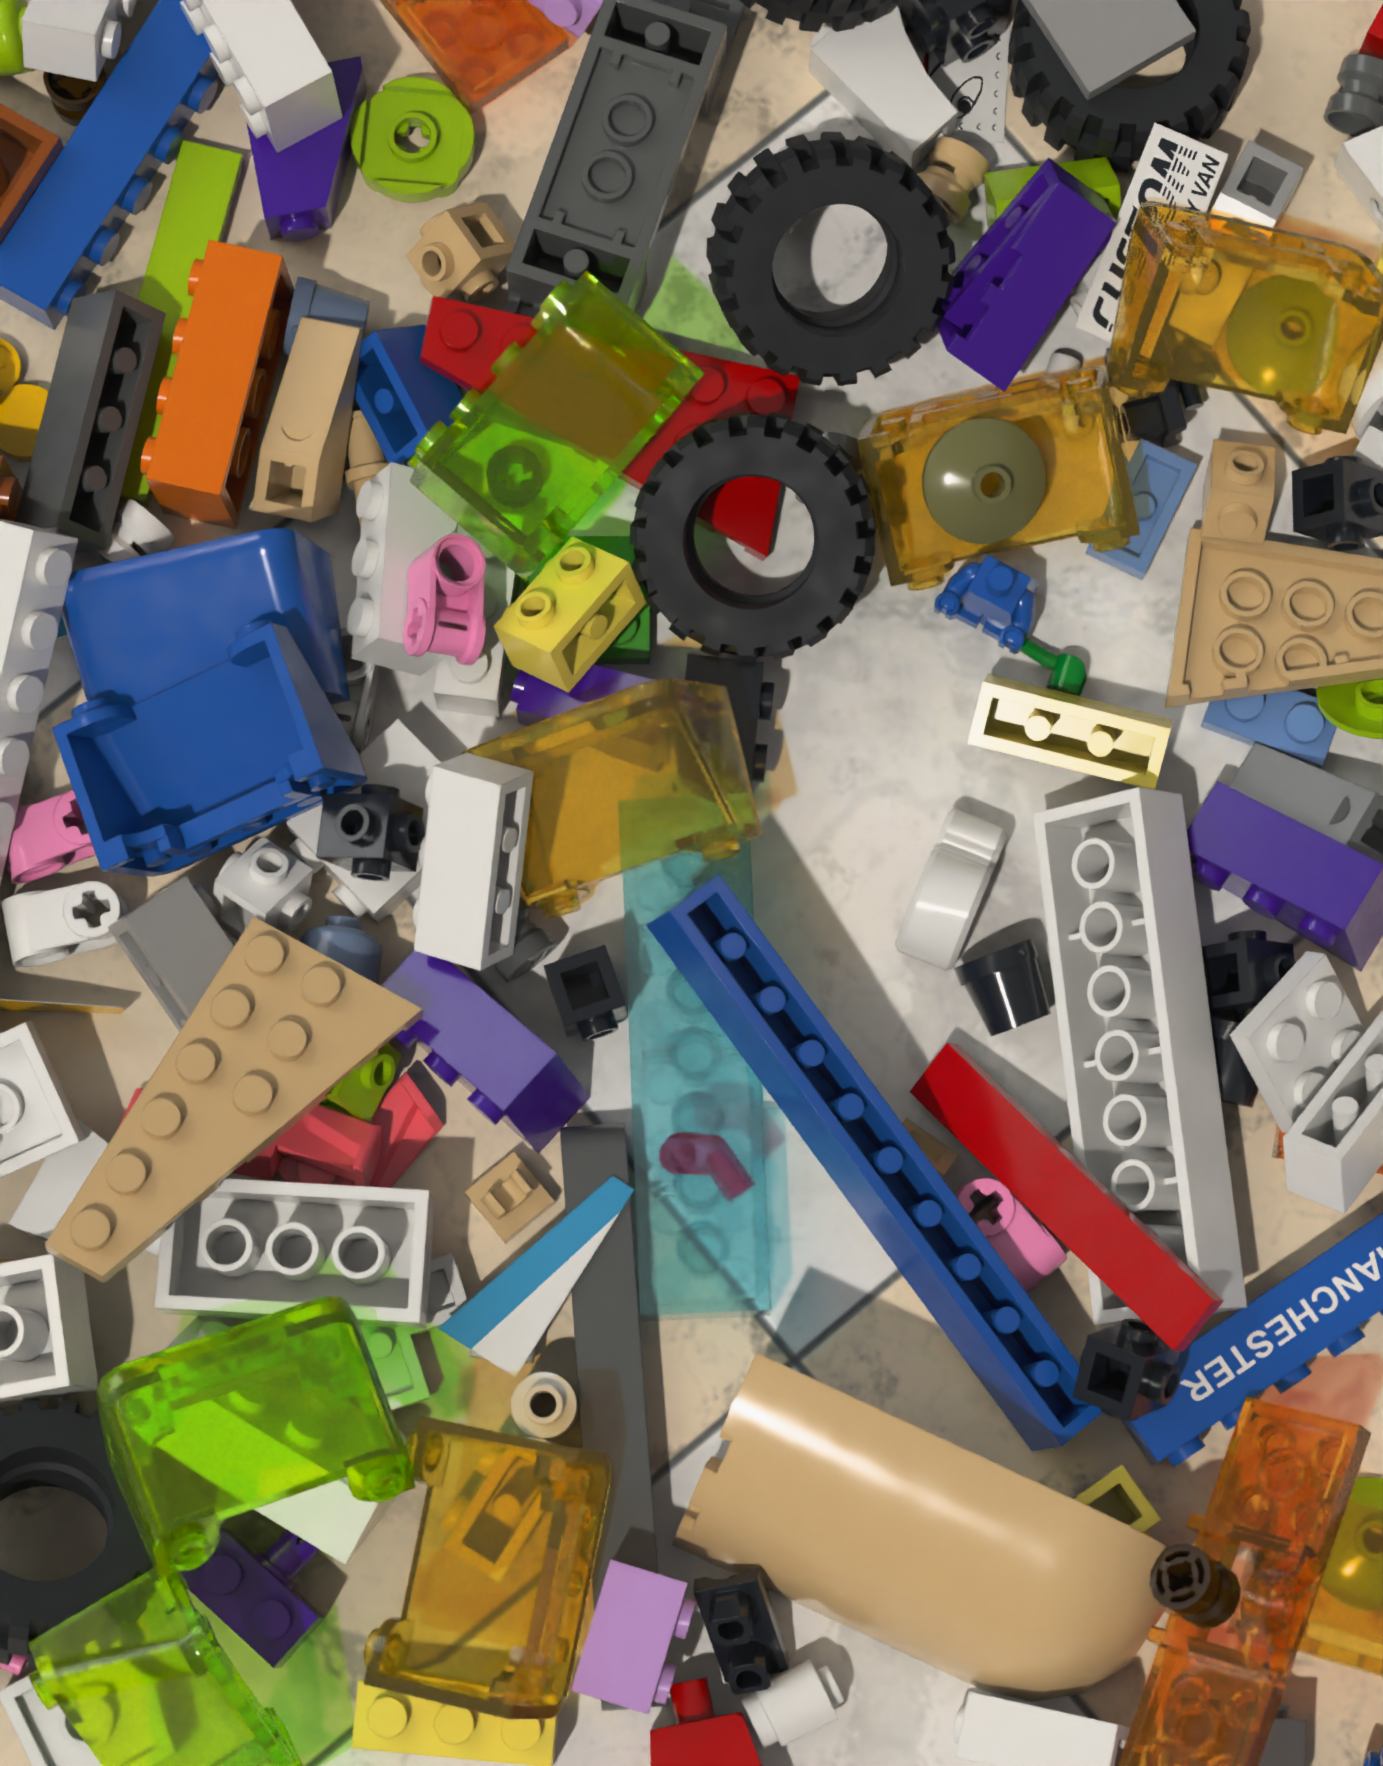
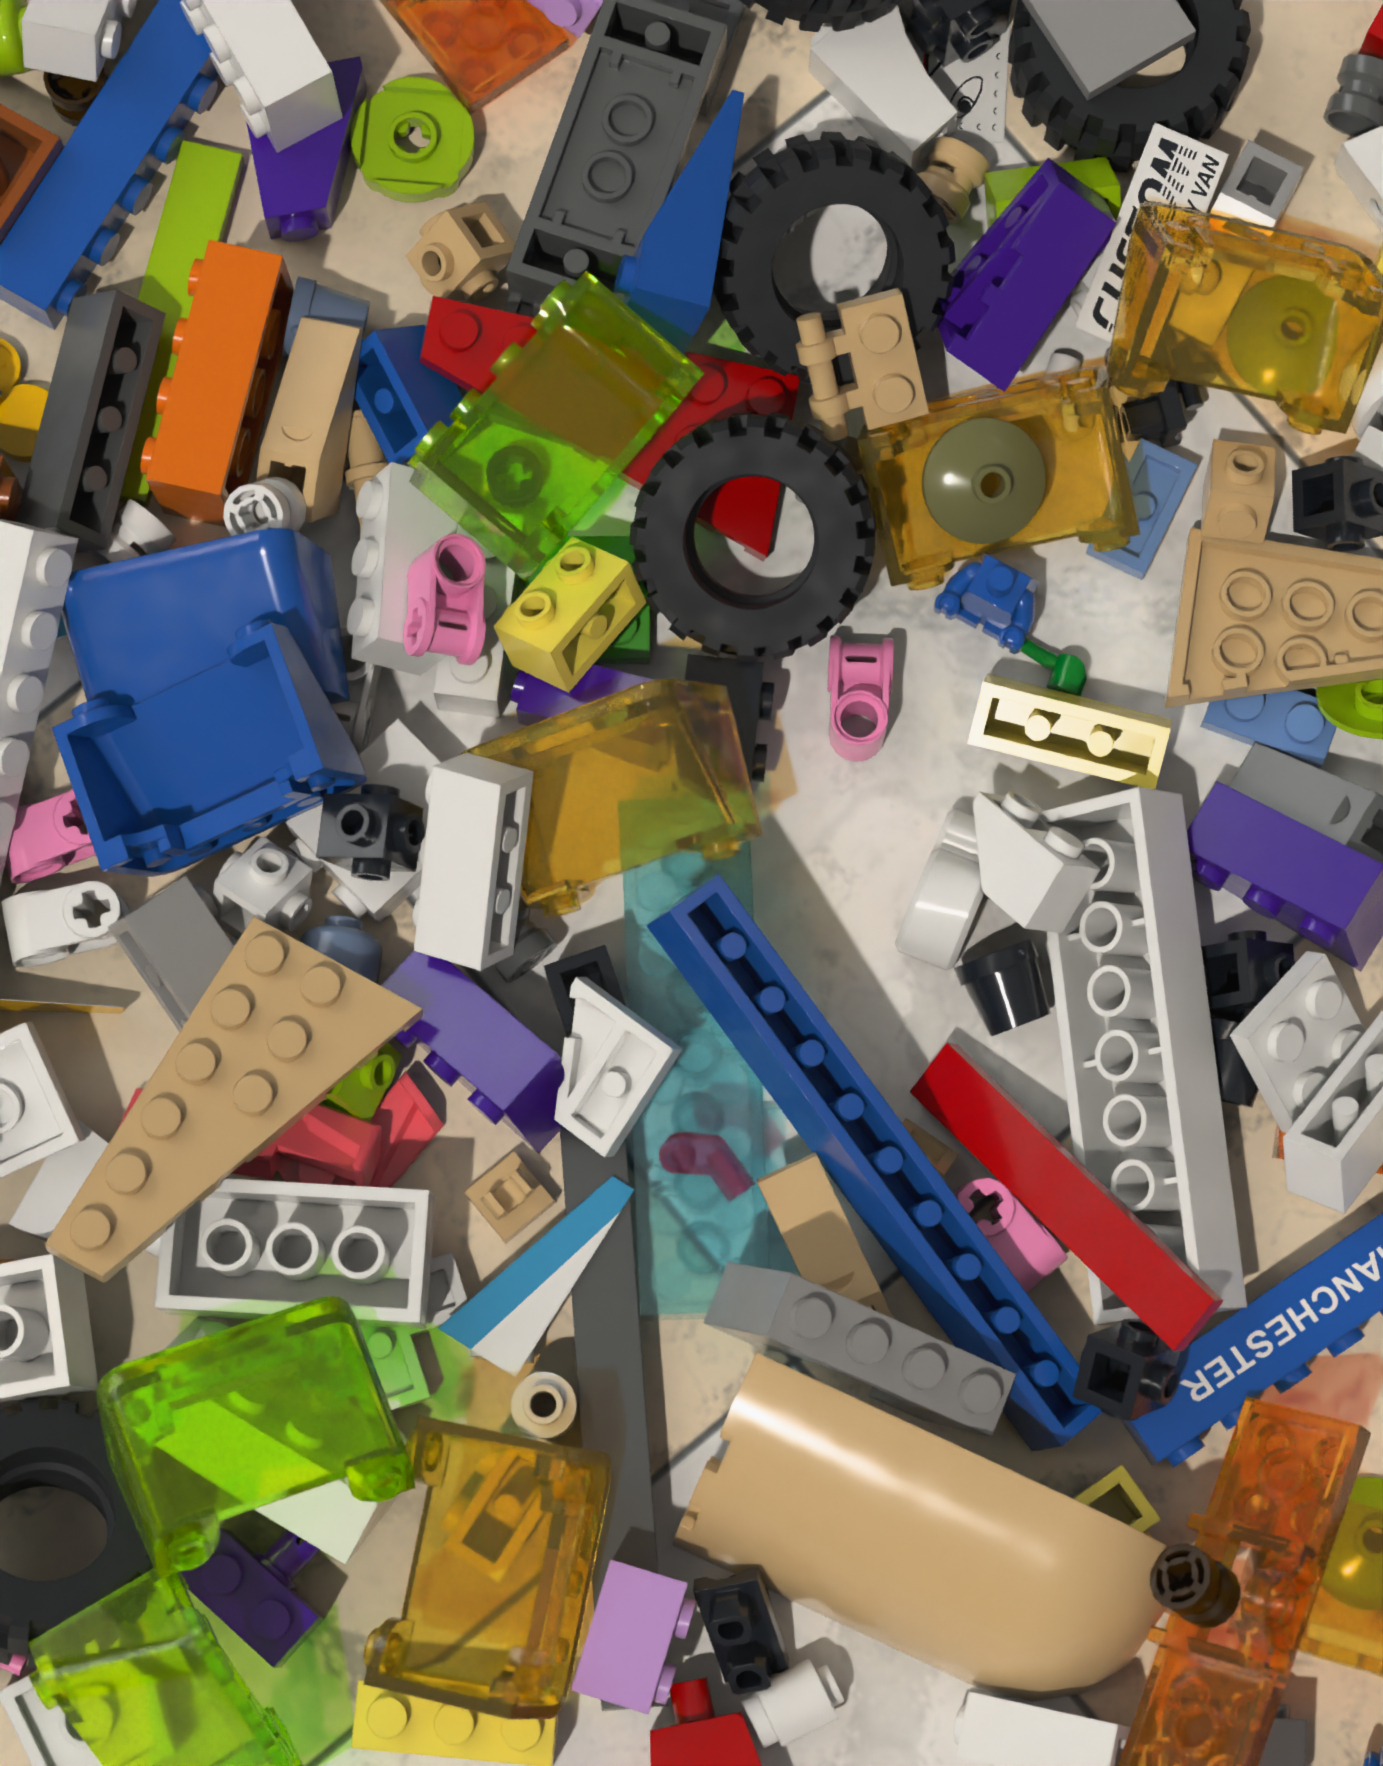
(274, 500): none -> white wheel
(609, 1068): none -> white wing
(677, 257): none -> blue wedge
(819, 1232): none -> tan slope
(859, 685): none -> bright pink piece
(881, 360): none -> tan plate
(898, 1361): none -> light grey arch
(1028, 865): none -> white slope

